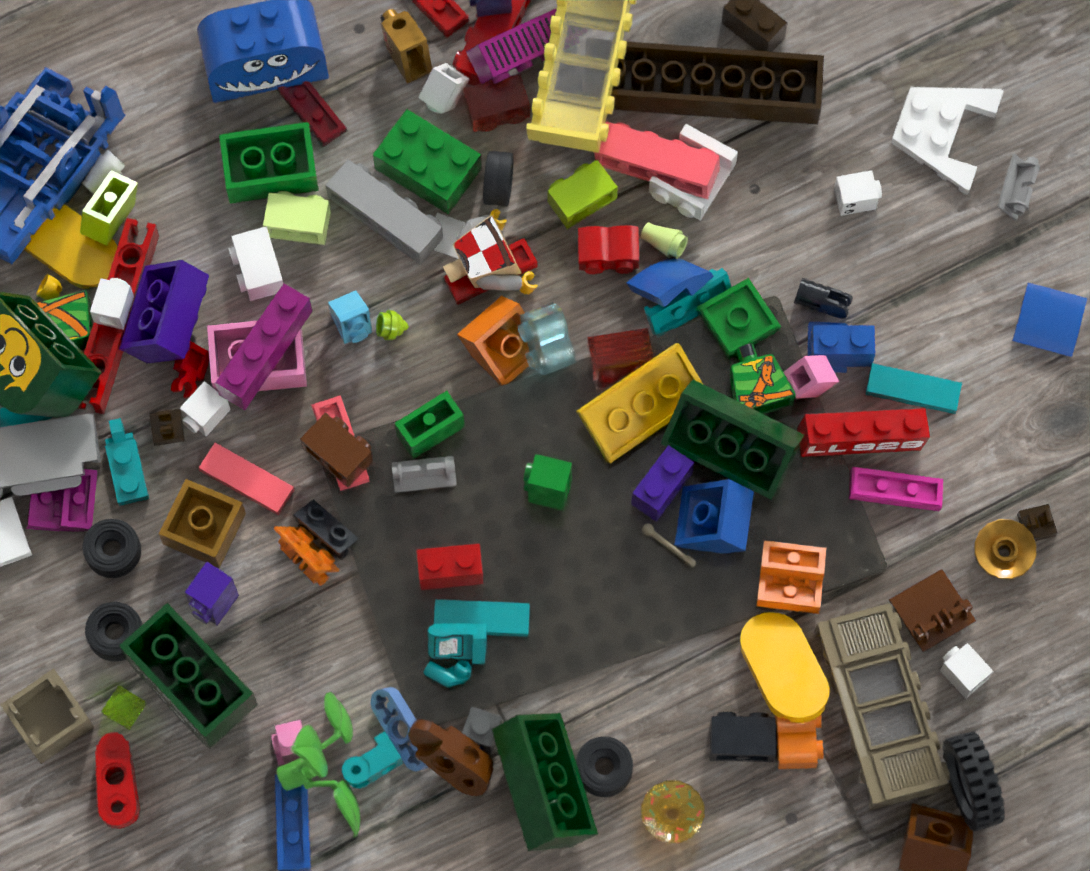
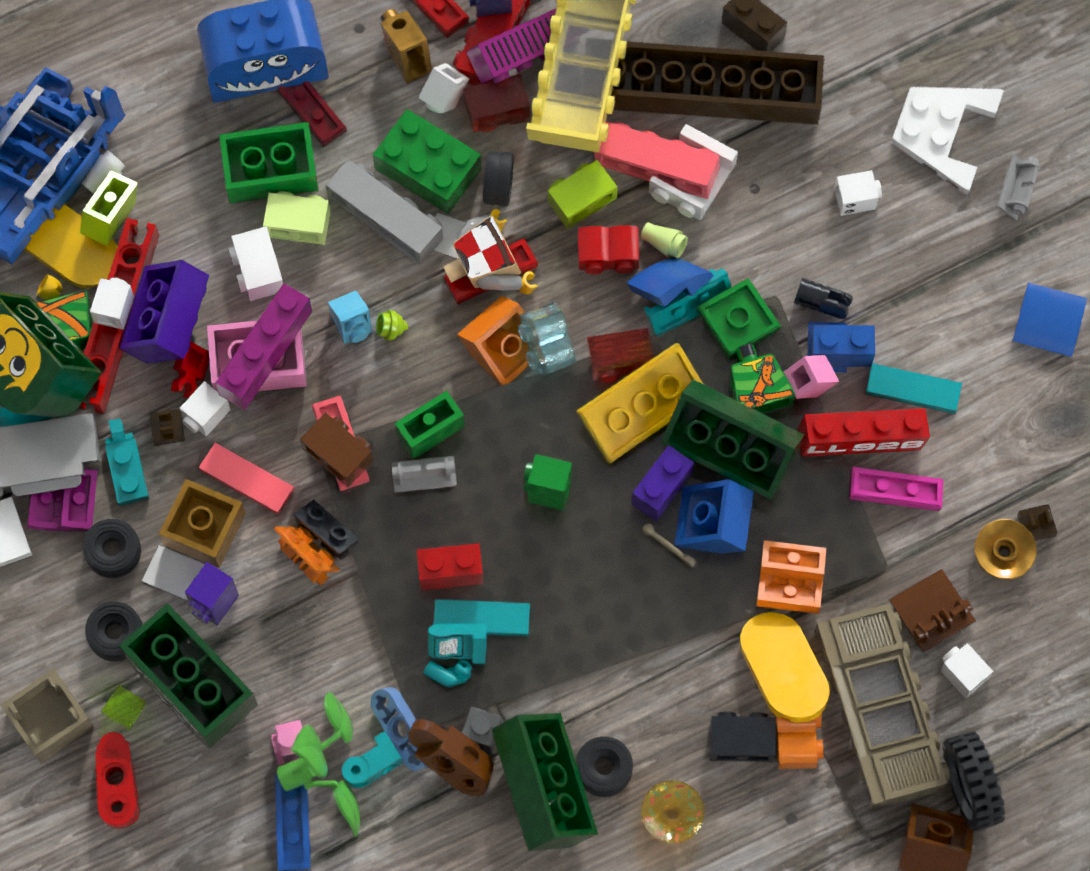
(171, 571): none -> white sticker

